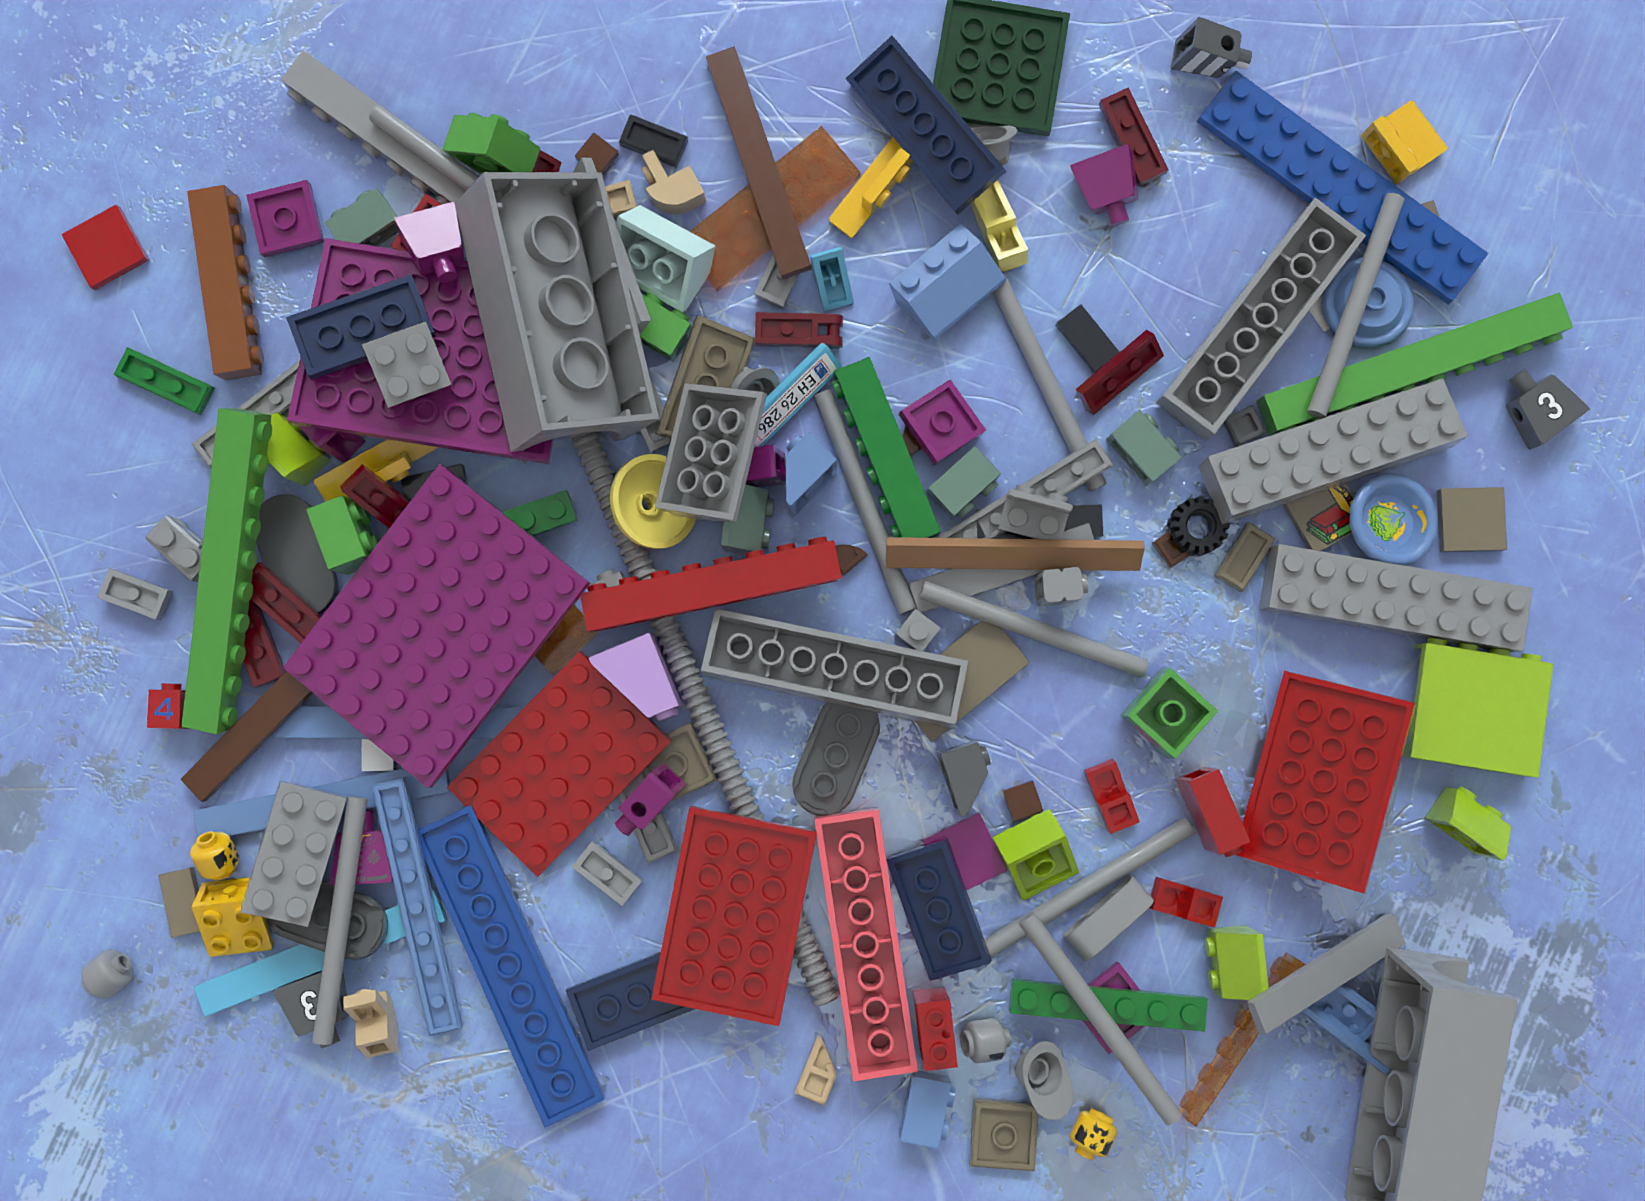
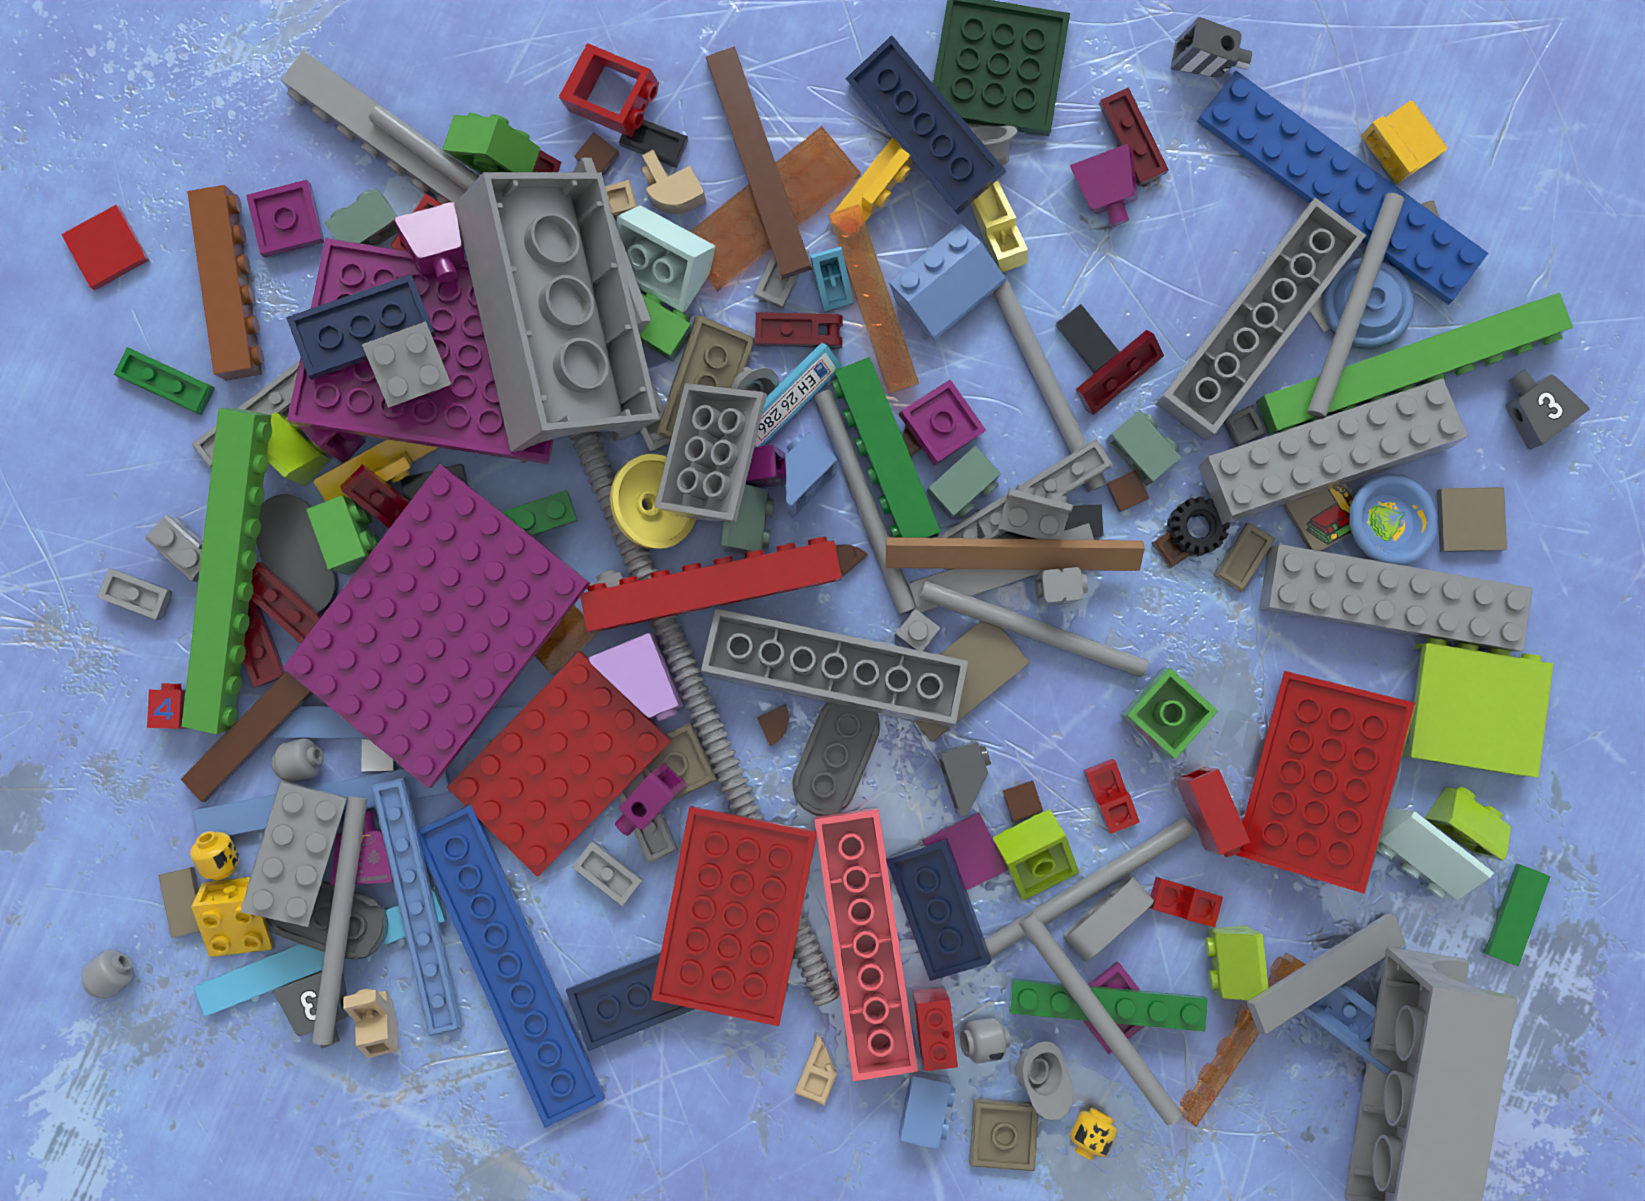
(297, 760): none -> light grey head
(584, 77): none -> red window
(774, 724): none -> reddish brown tile
(873, 299): none -> clear orange plate
(1127, 491): none -> reddish brown tile
(1430, 855): none -> light aqua slope
(1517, 914): none -> green tile

